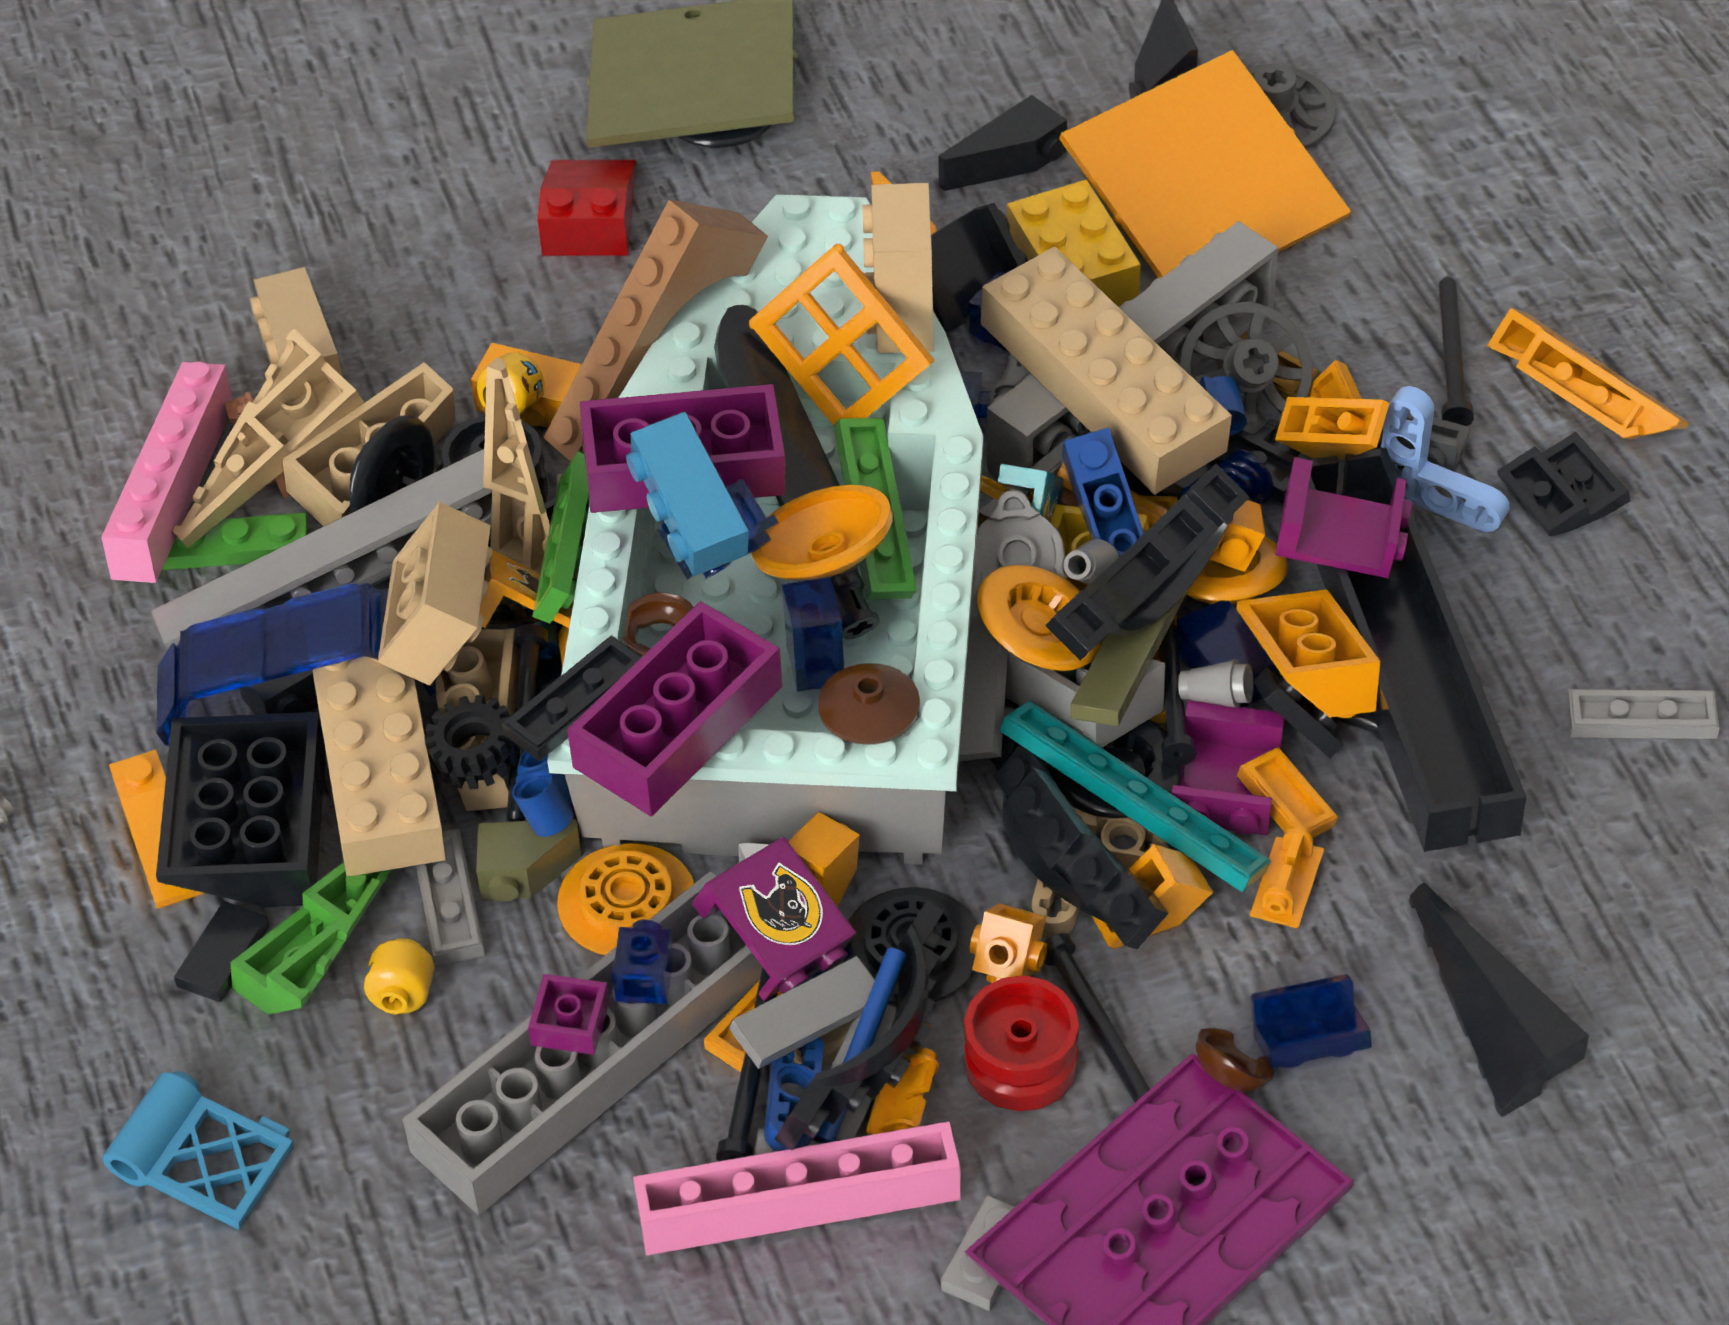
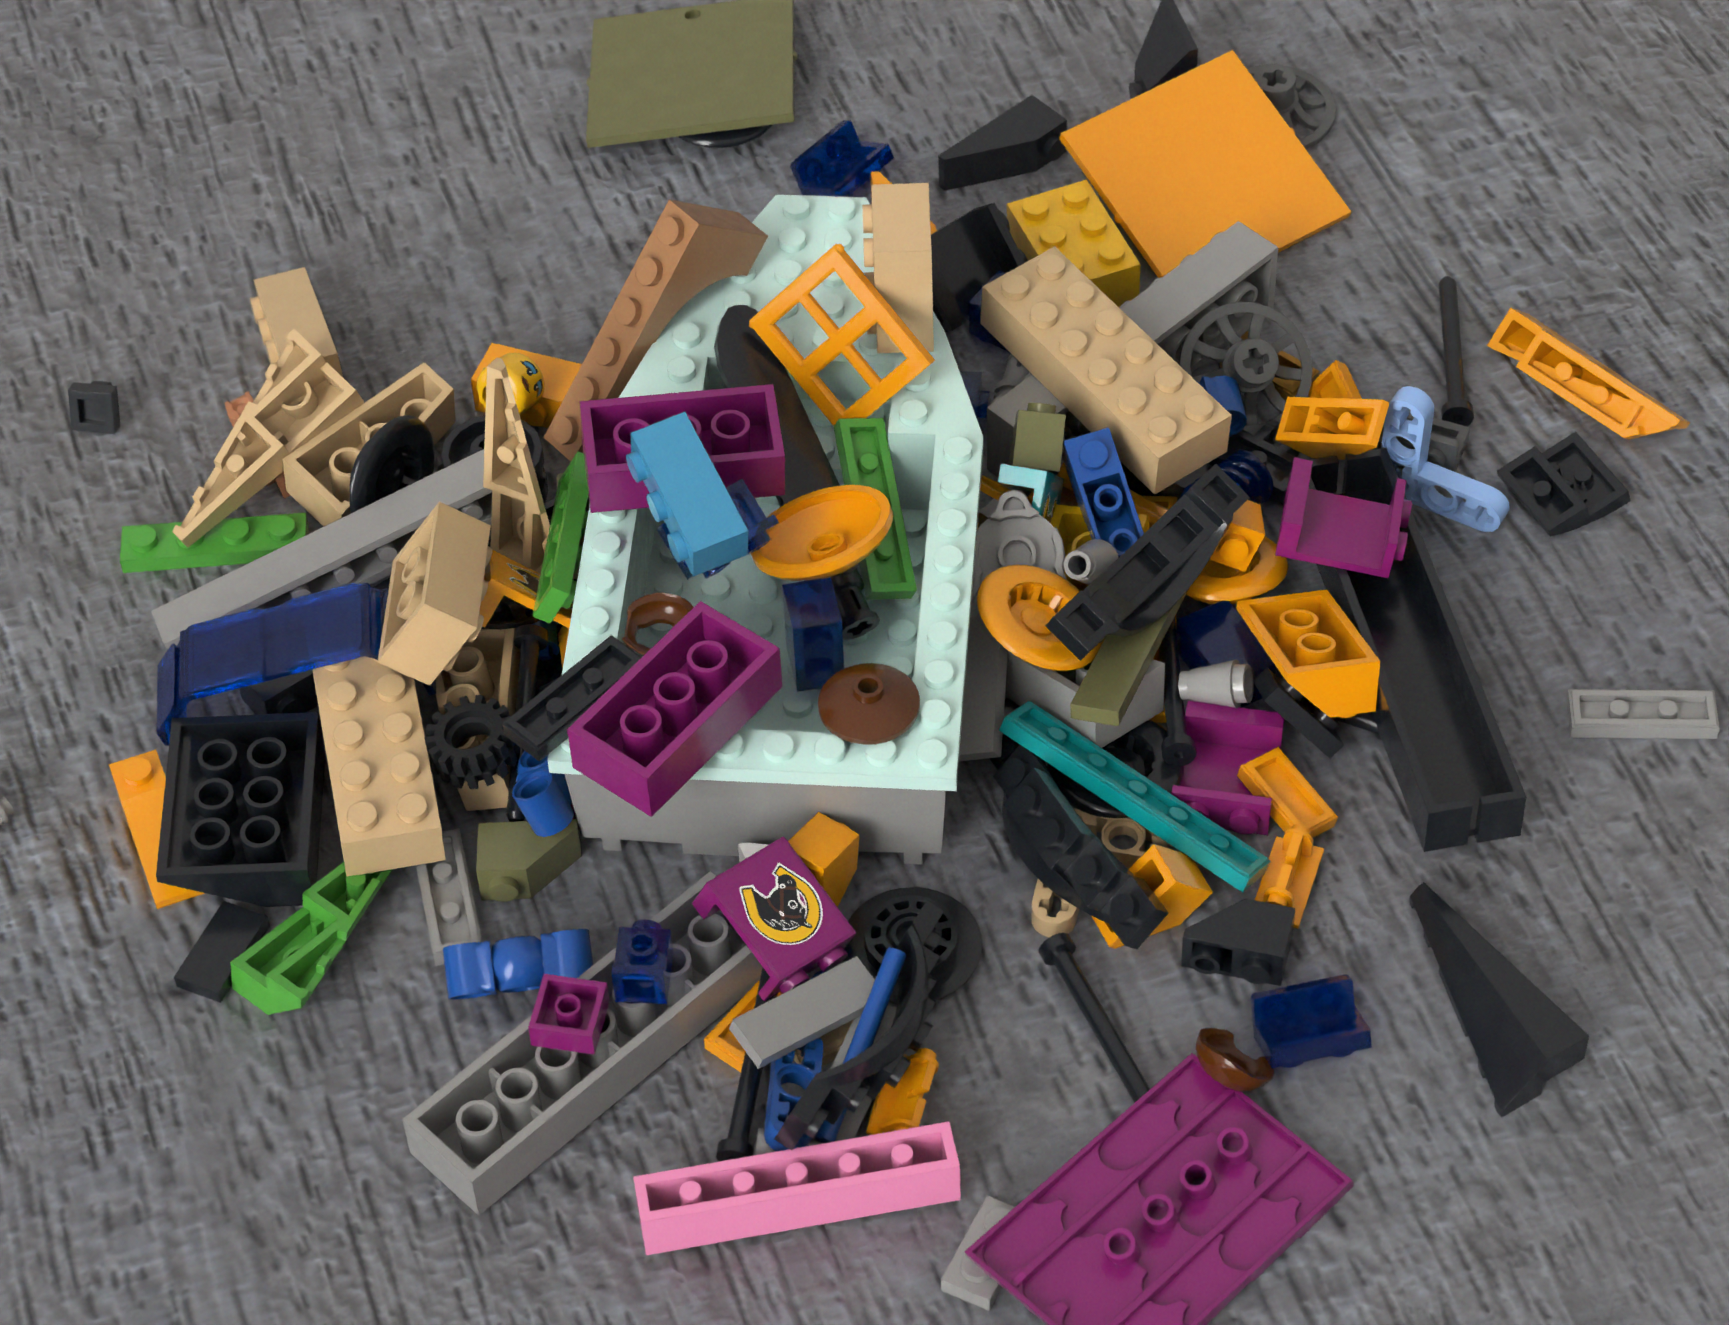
(94, 407): none -> black tile
(163, 1127): dark azure piece -> none
(167, 473): bright pink brick -> none
(401, 974): yellow head -> none
(514, 963): none -> blue piece
(586, 207): red slope -> none
(624, 889): light orange wheel -> none
(839, 163): none -> clear blue bracket
(1008, 943): light orange brick -> none
(1021, 1043): red wheel -> none
(1038, 438): none -> olive slope
(1242, 942): none -> black slope

